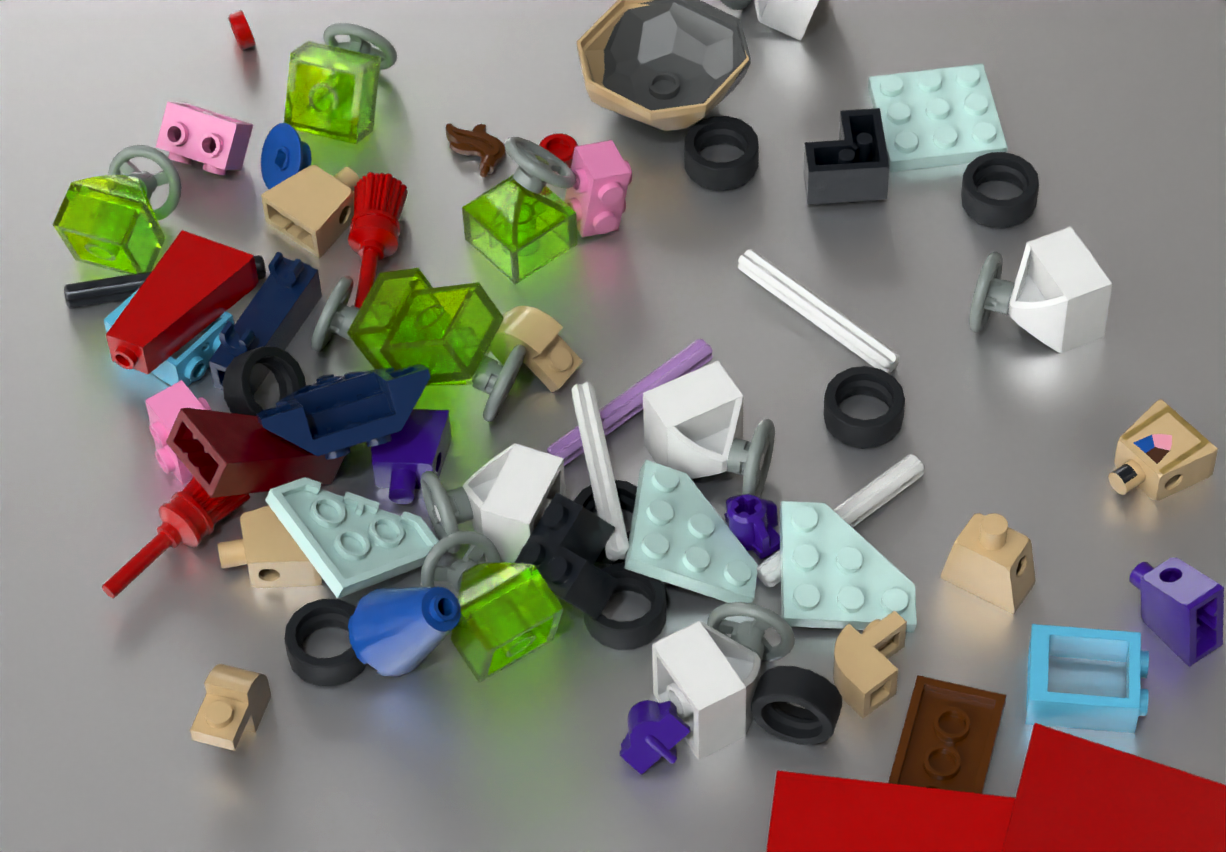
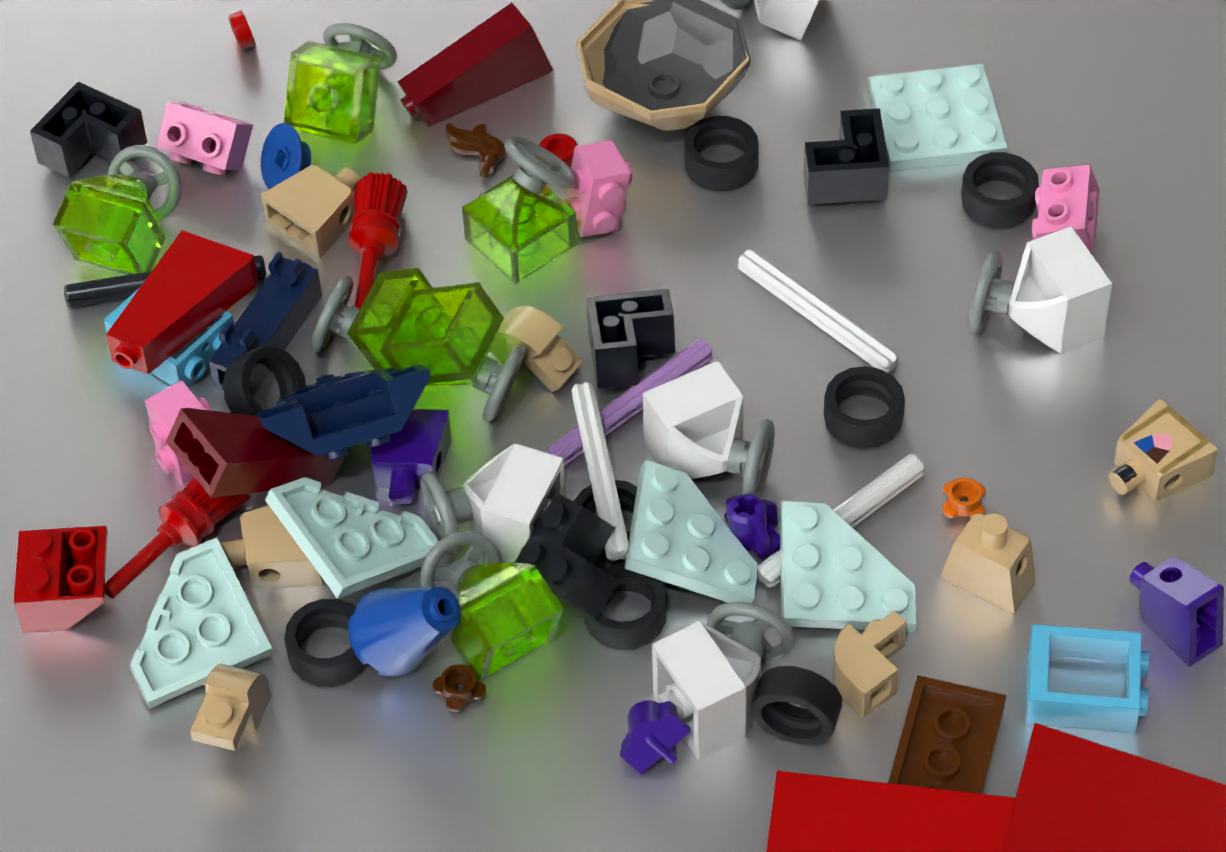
(59, 576): none -> red slope
(85, 124): none -> black brick
(196, 625): none -> light aqua plate
(454, 677): none -> reddish brown plate
(476, 68): none -> dark red slope
(628, 328): none -> black brick
(967, 490): none -> orange plate
(1068, 199): none -> bright pink brick

